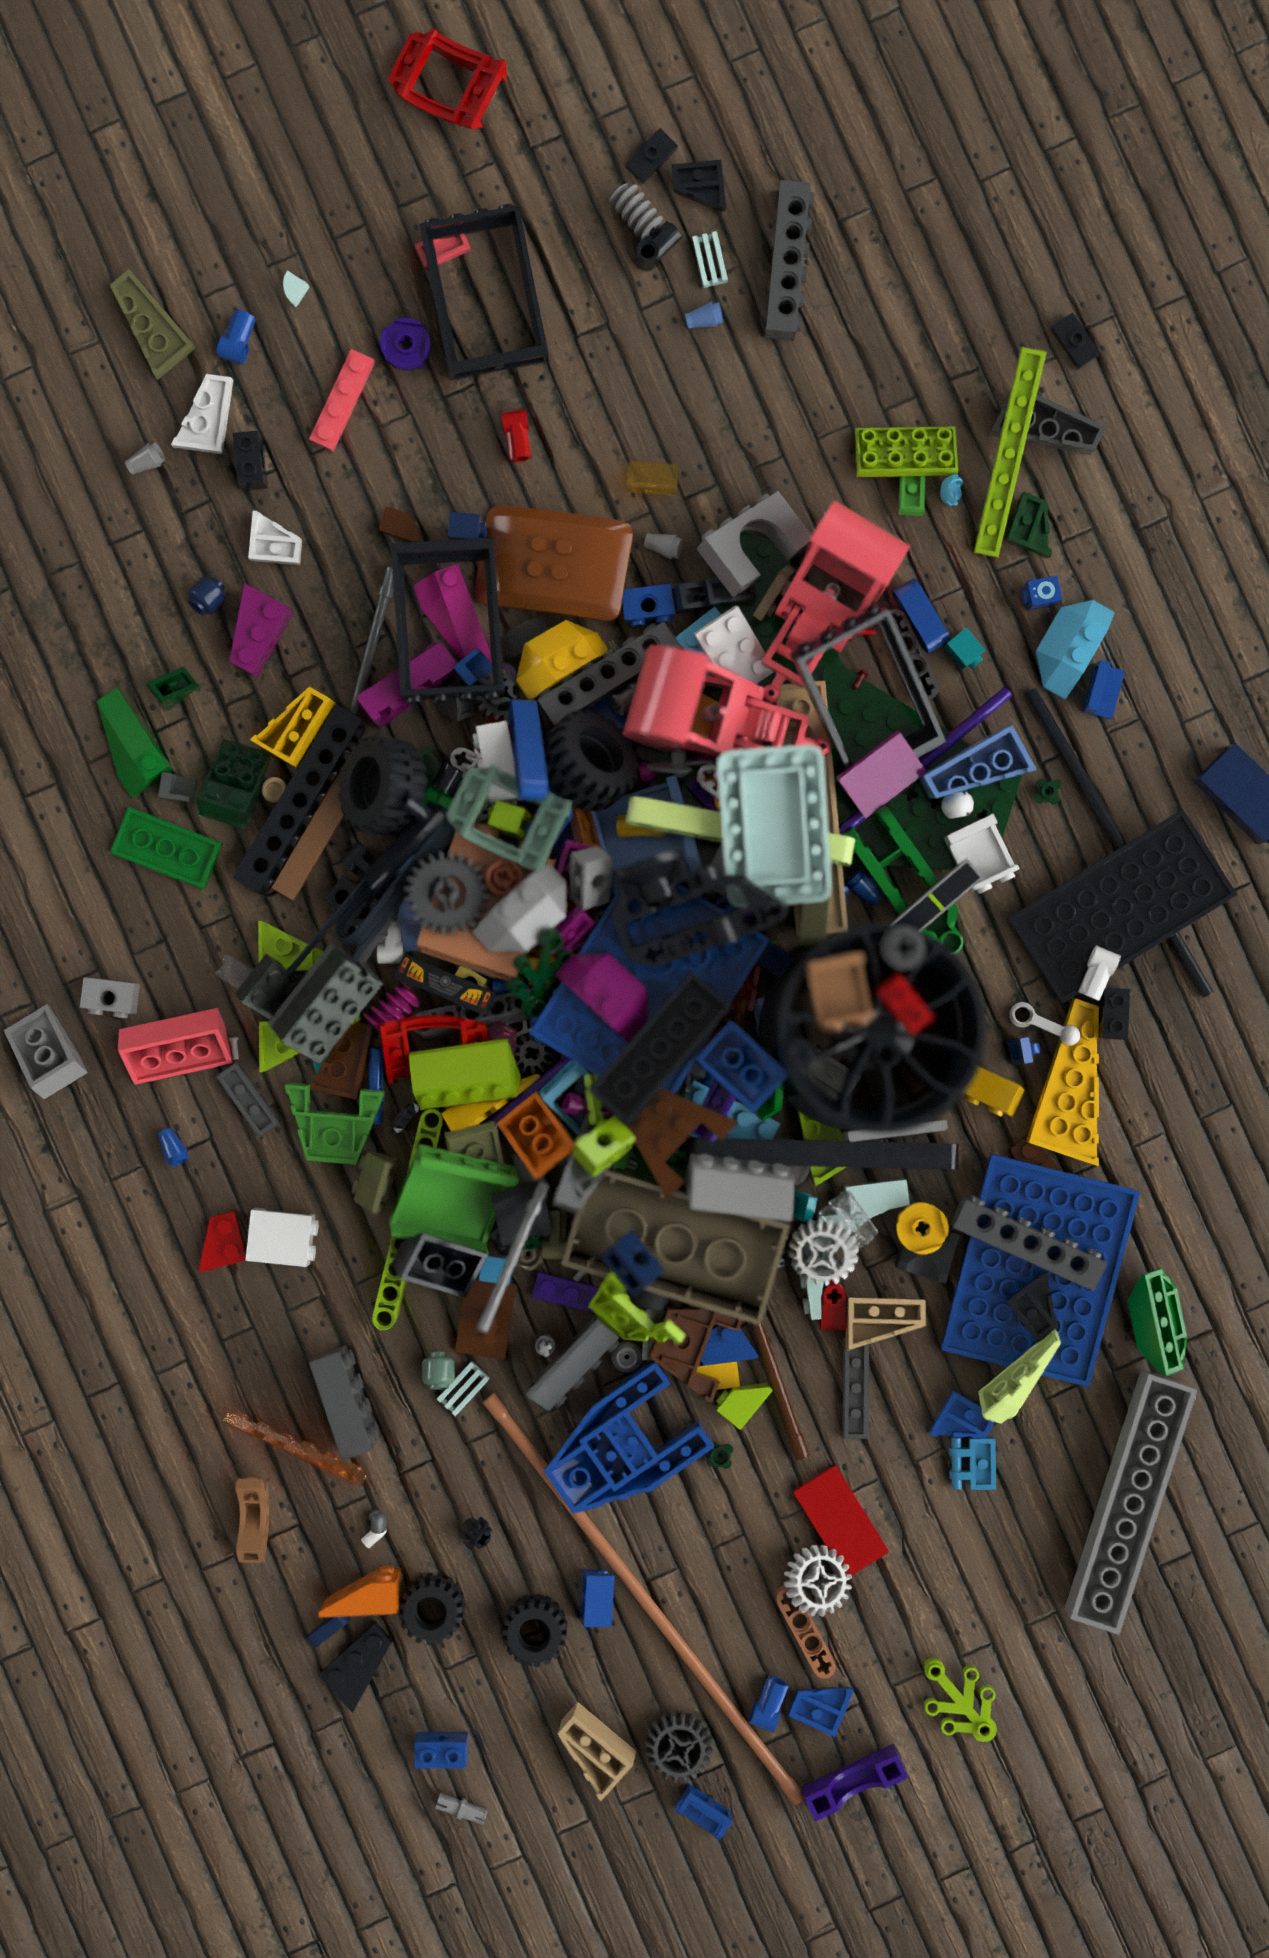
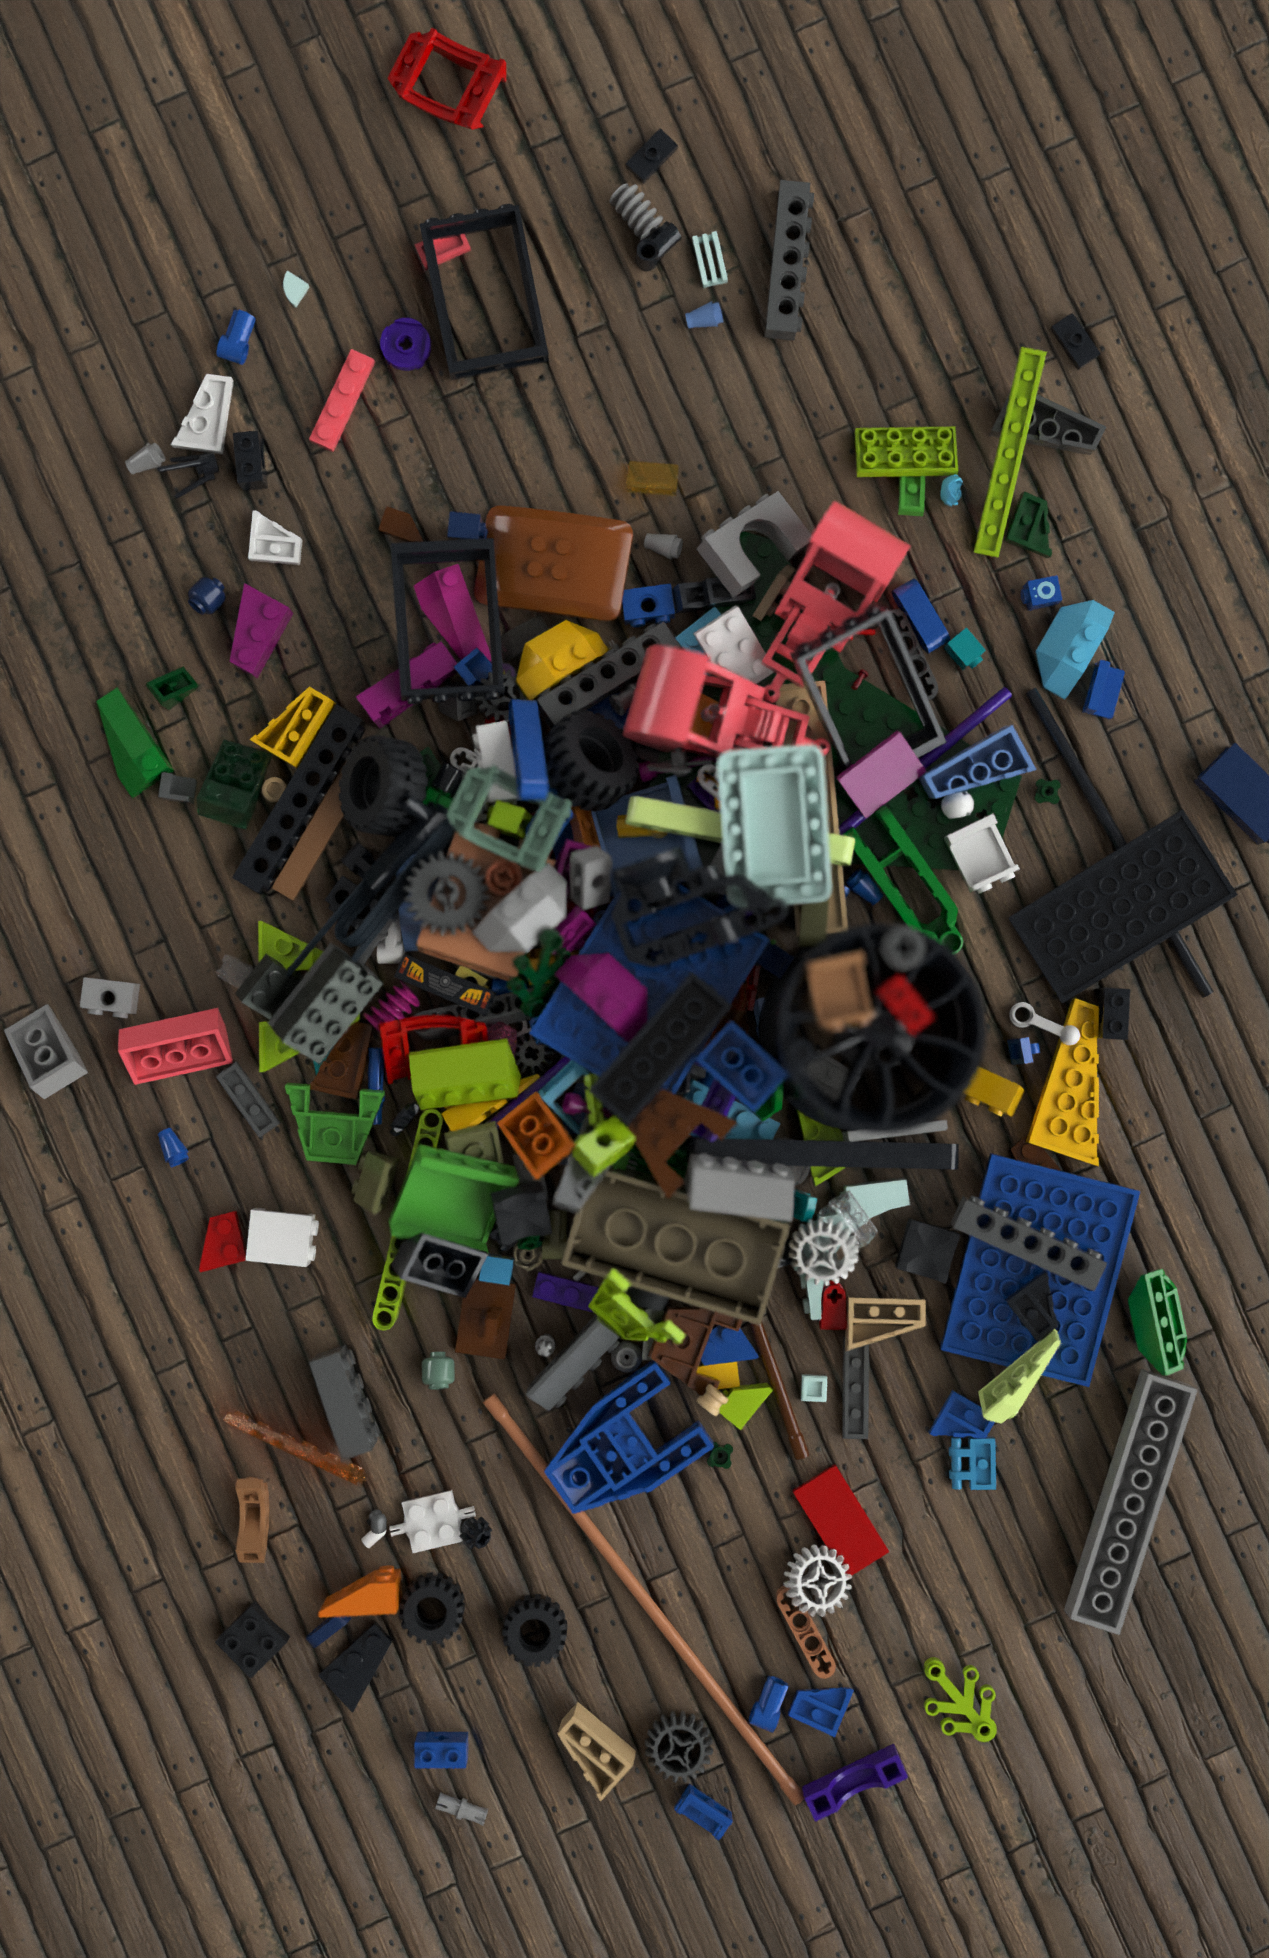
(155, 331): olive wing -> none
(166, 848): green tile -> none
(205, 463): none -> black plant
(234, 1047): light grey piece -> none
(252, 1640): none -> black brick
(385, 594): dark grey bar -> none
(432, 1521): none -> white plate
(449, 1404): light aqua tile -> none
(517, 428): red piece -> none
(533, 1209): flat silver bar -> none
(596, 1598): blue hinge -> none
(632, 1263): dark blue brick -> none
(700, 182): black wing -> none
(712, 1400): none -> tan wheel
(813, 1388): none -> light aqua tile
(935, 1234): yellow plate -> none
(940, 896): black tile -> none
(1100, 967): white piece -> none

